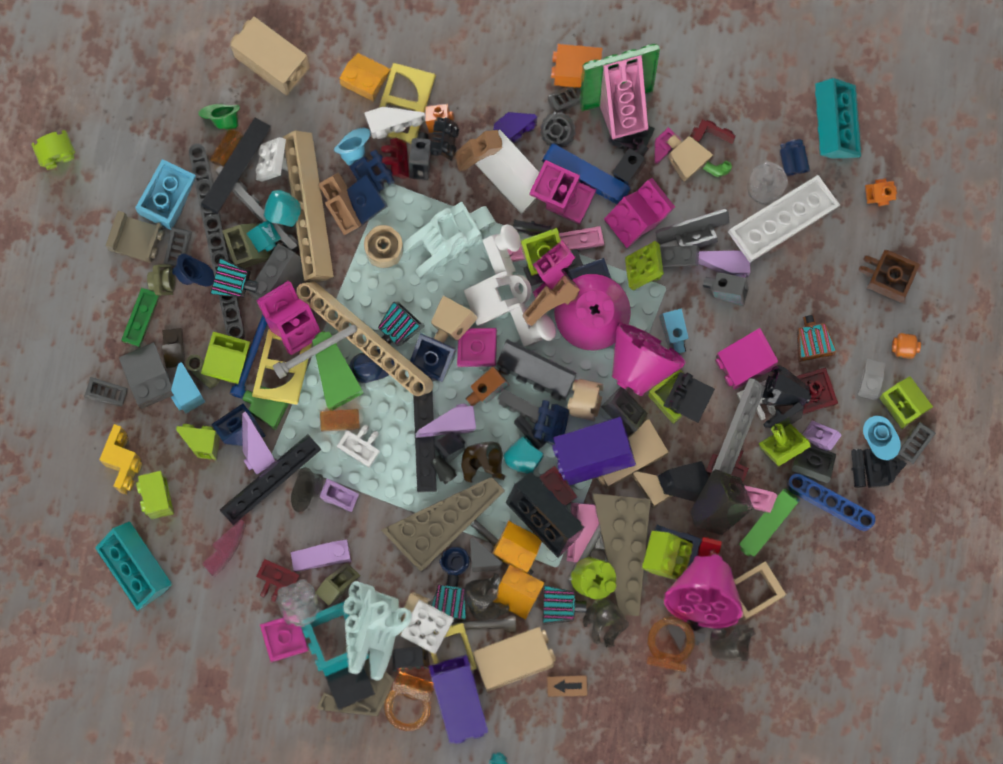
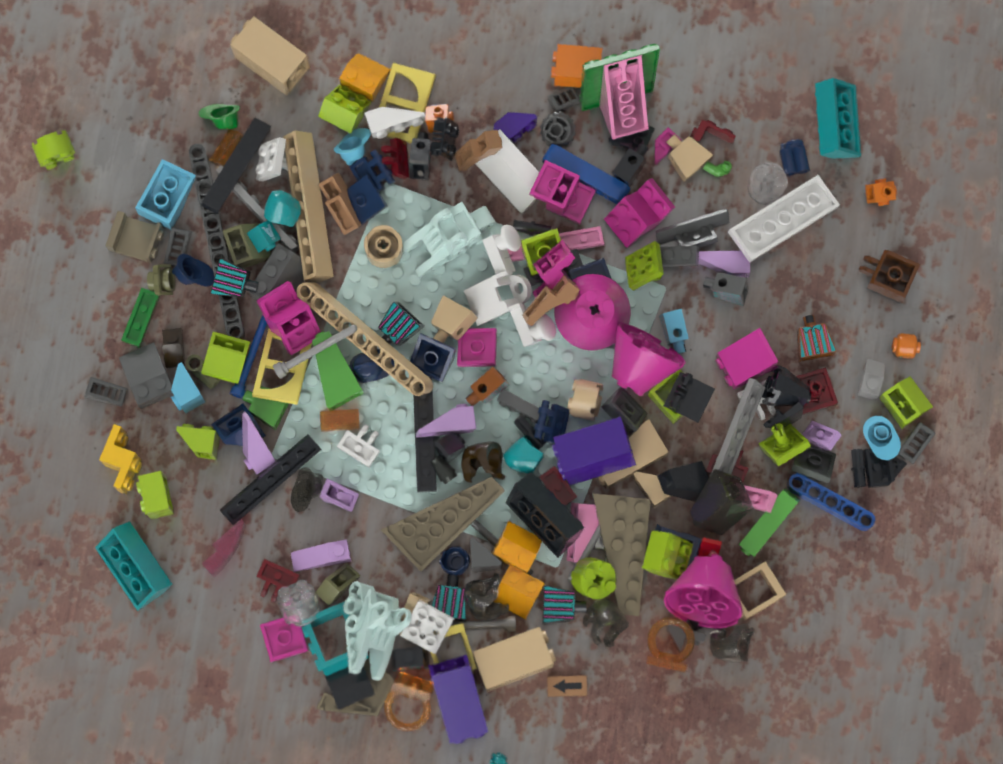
(344, 108): none -> lime slope
(536, 370): slope -> none

